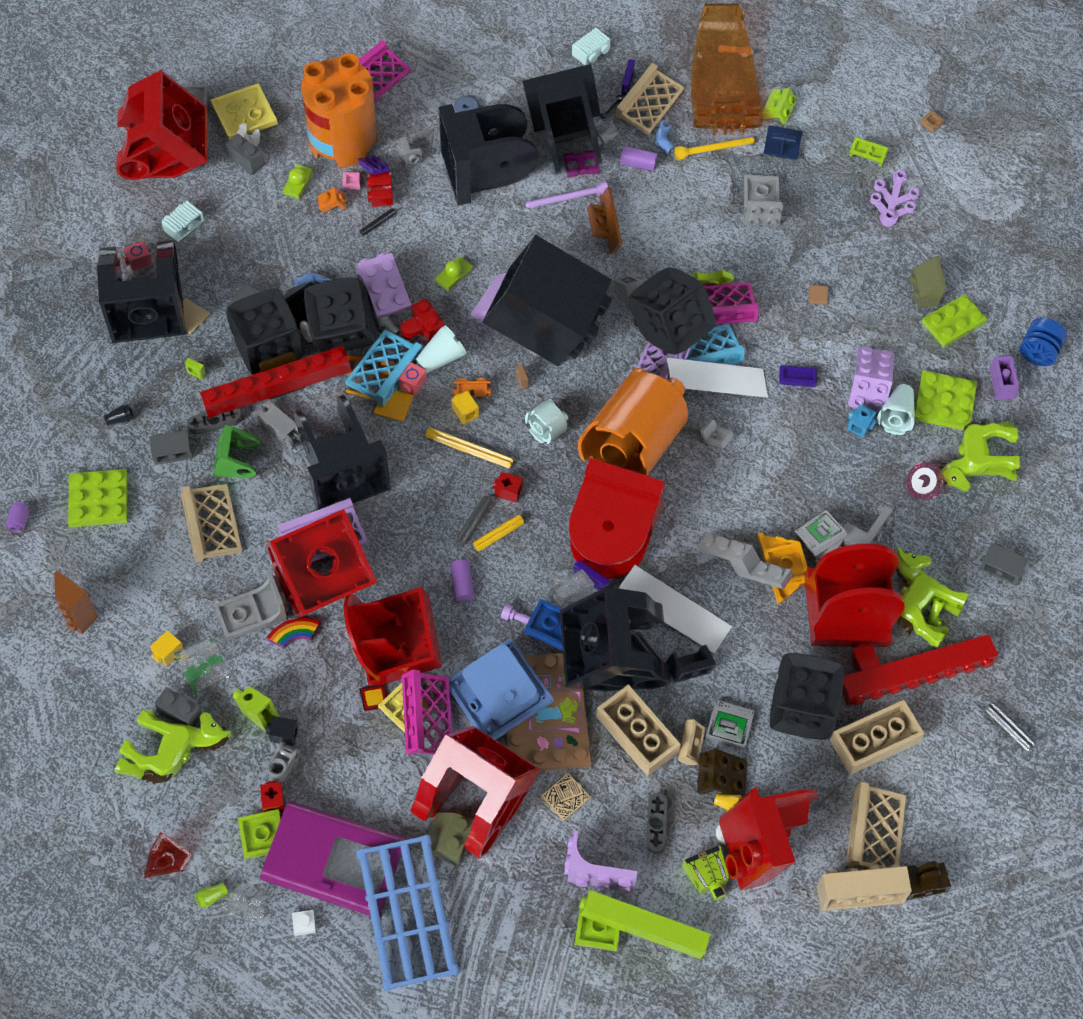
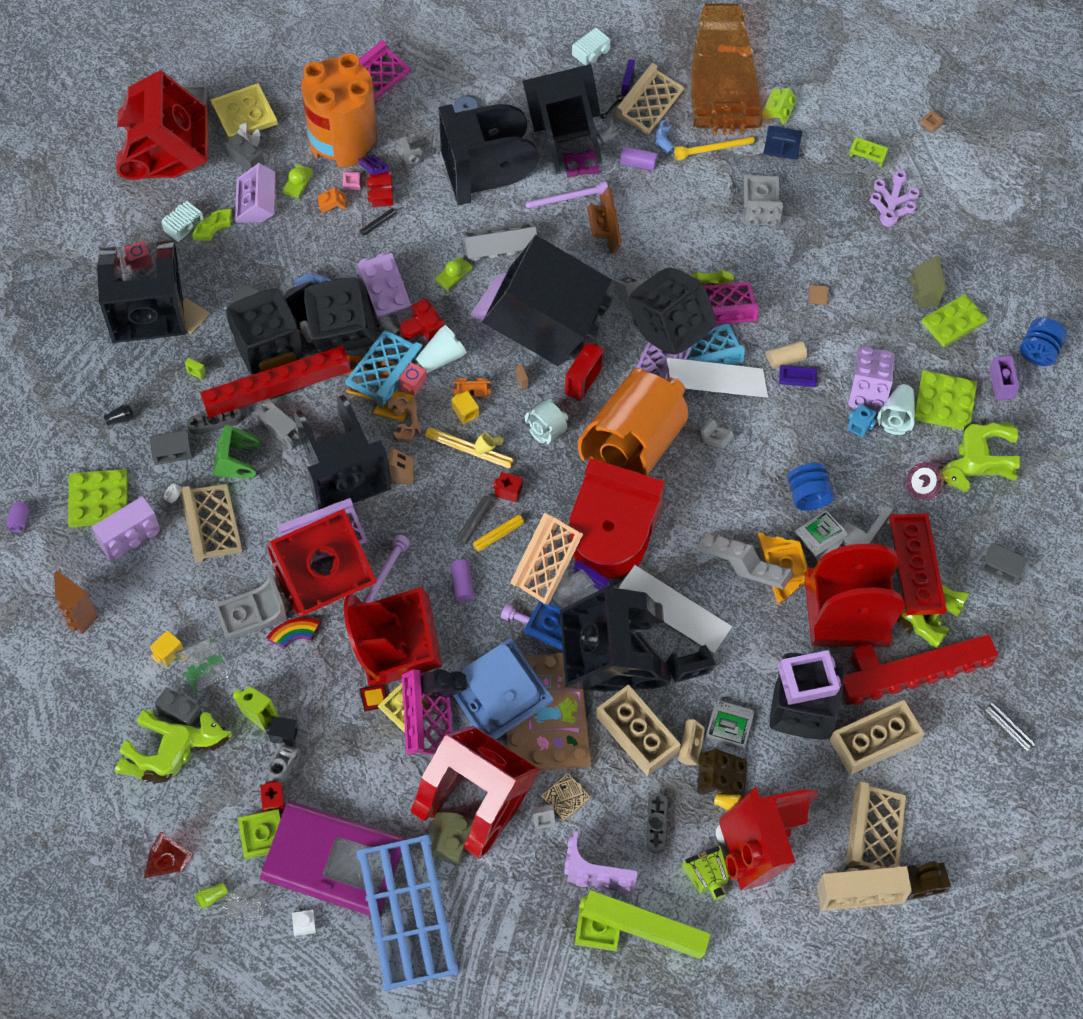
(126, 528): none -> lavender brick
(172, 493): none -> white tile
(209, 226): none -> lime tile
(255, 195): none -> lavender slope
(399, 545): none -> lavender piece
(400, 467): none -> medium nougat slope
(406, 433): none -> nougat helmet
(443, 683): none -> black brick
(486, 443): none -> light yellow bar
(497, 240): none -> light grey slope
(537, 553): none -> light nougat fence
(543, 817): none -> light grey tile
(583, 371): none -> red window
(786, 354): none -> tan brick
(789, 683): none -> lavender window
(810, 487): none -> blue wheel
(917, 564): none -> red plate

